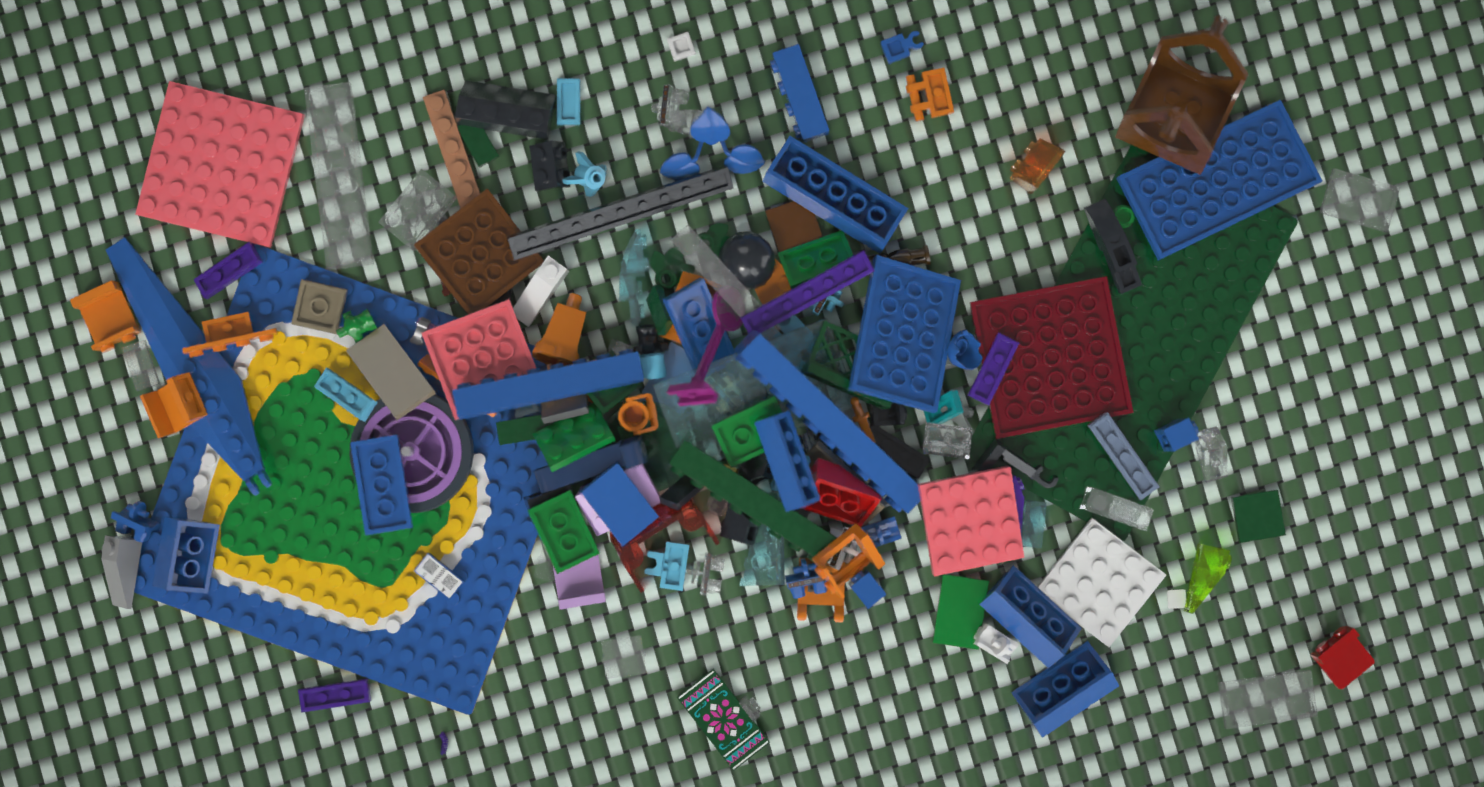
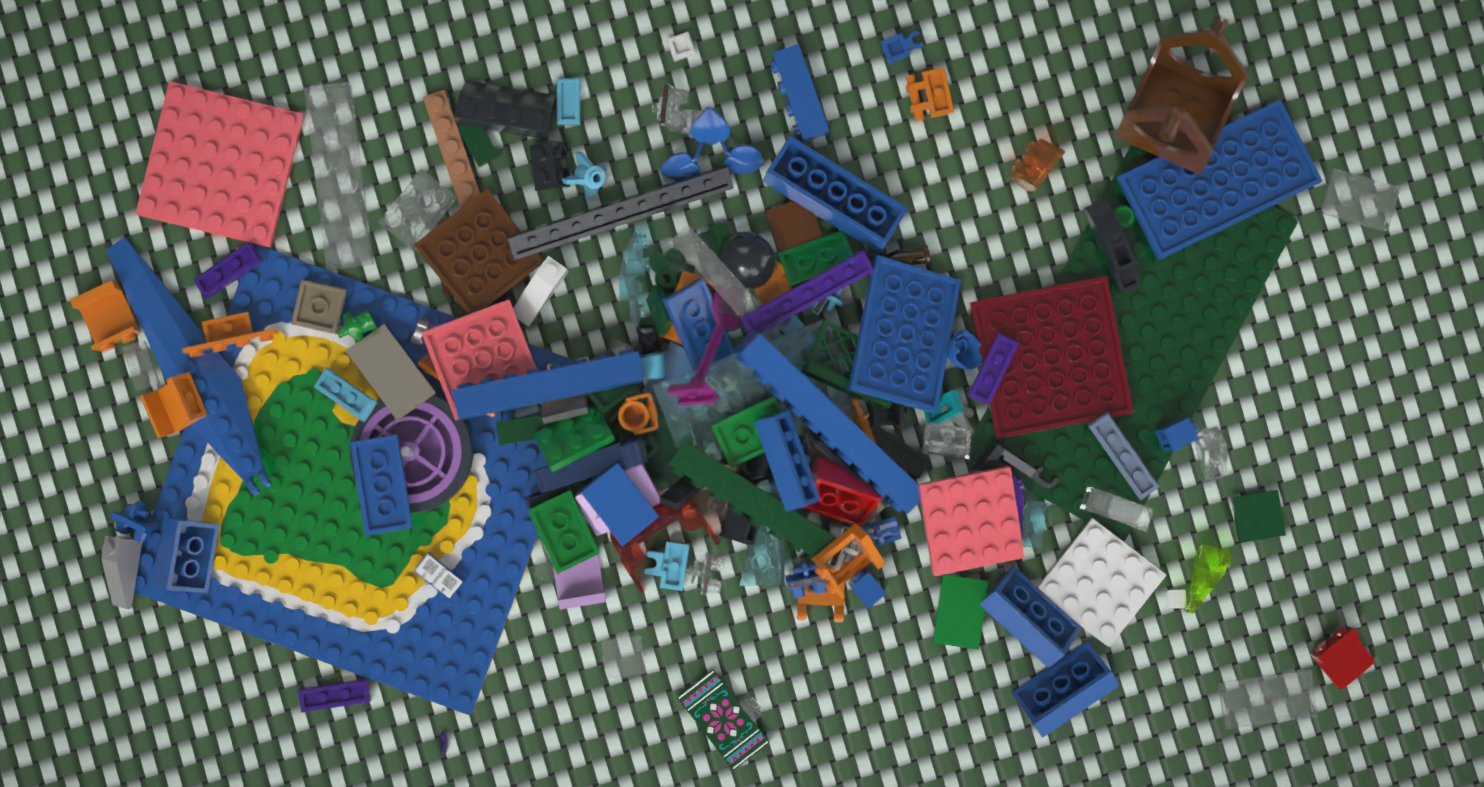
(562, 334): orange piece -> none
(995, 643): white hips -> none

